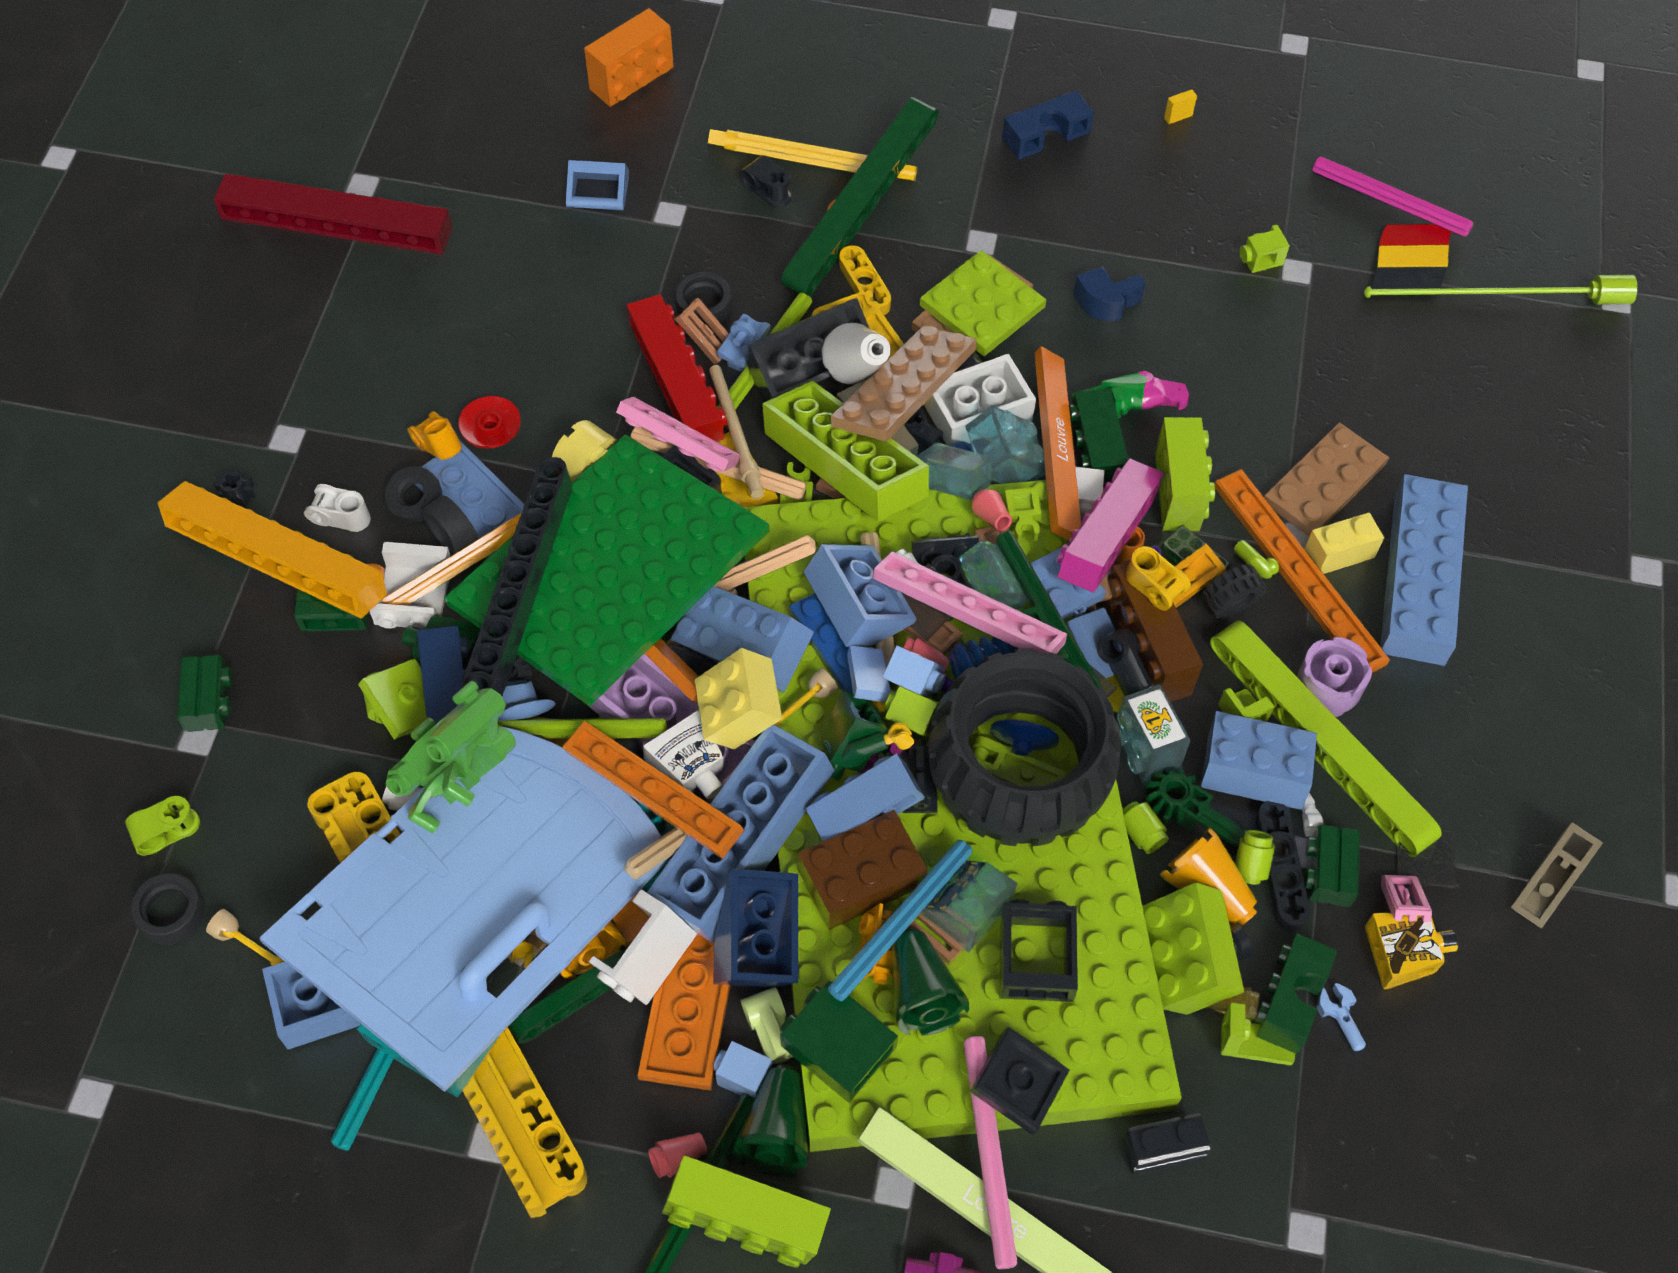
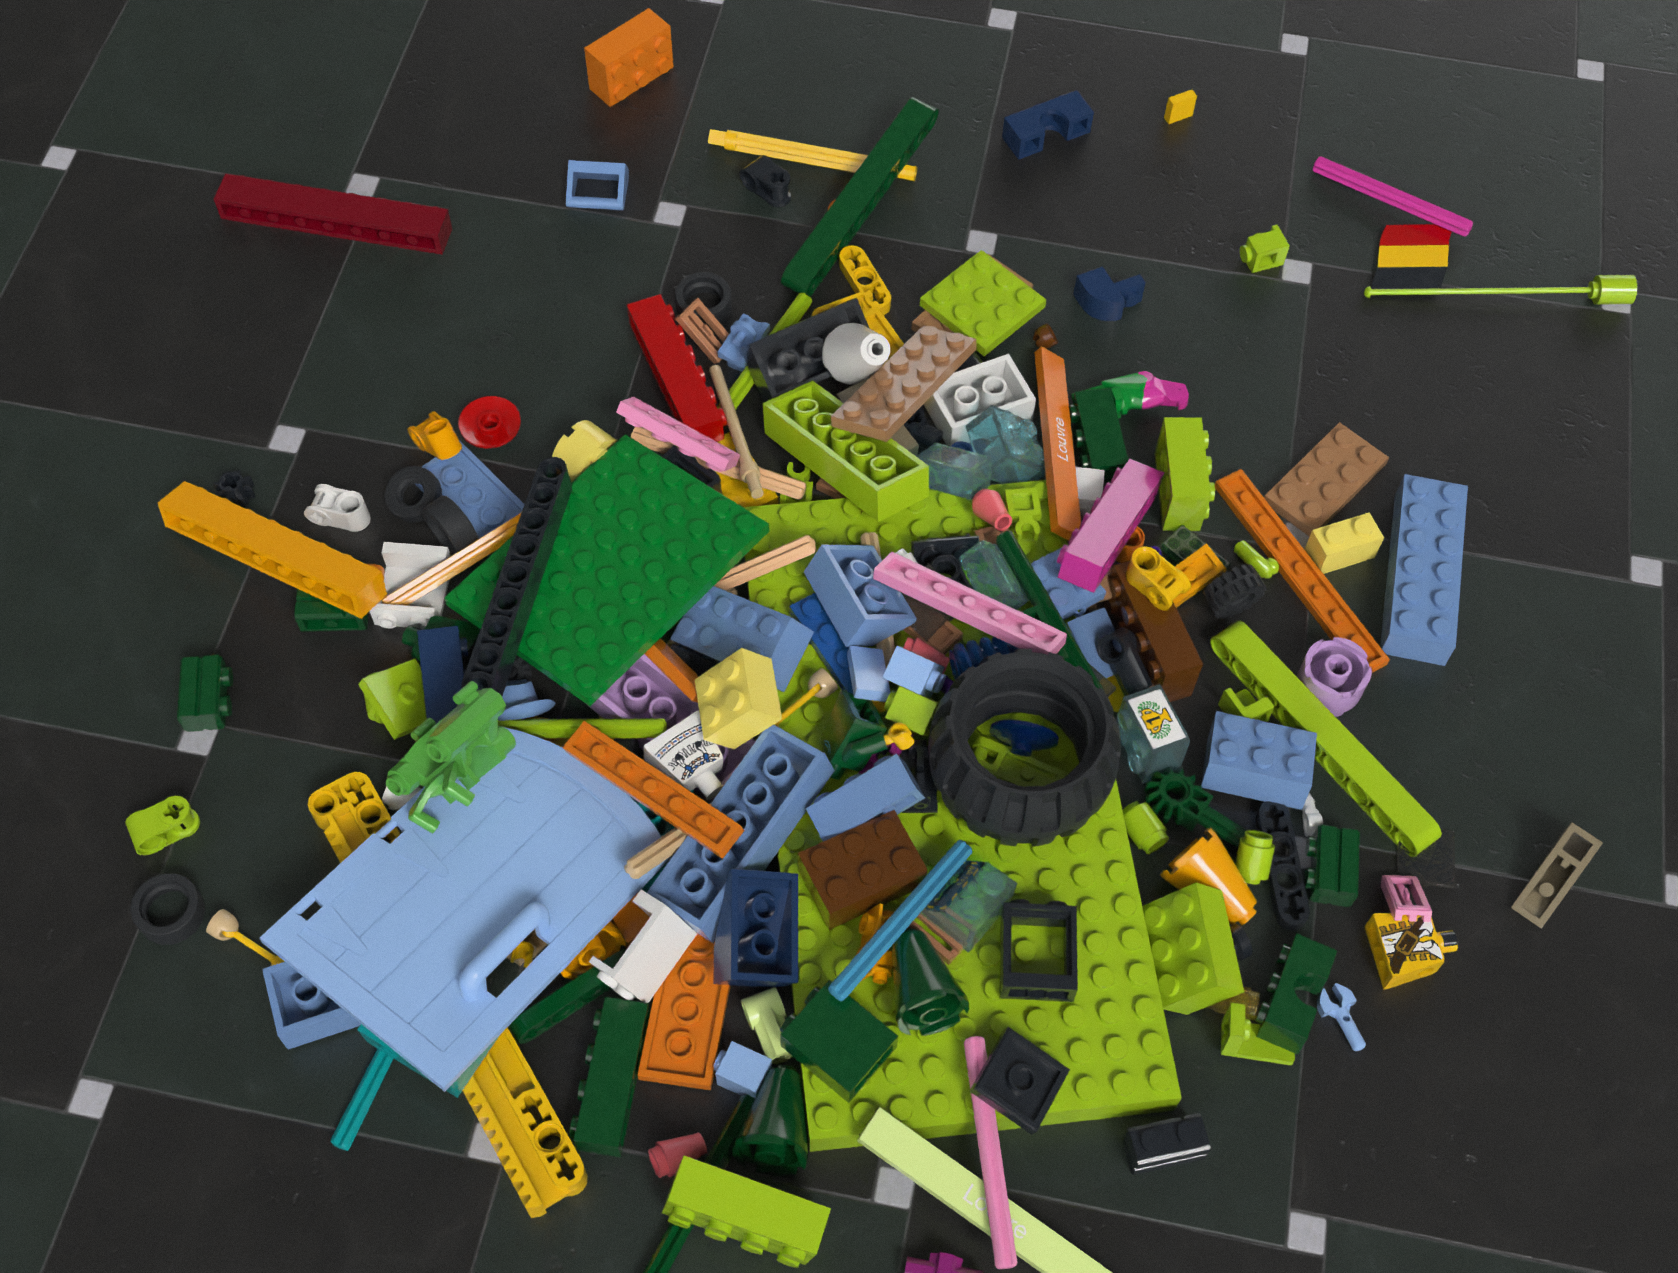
(611, 1077): none -> dark green brick
(1045, 336): none -> reddish brown hinge

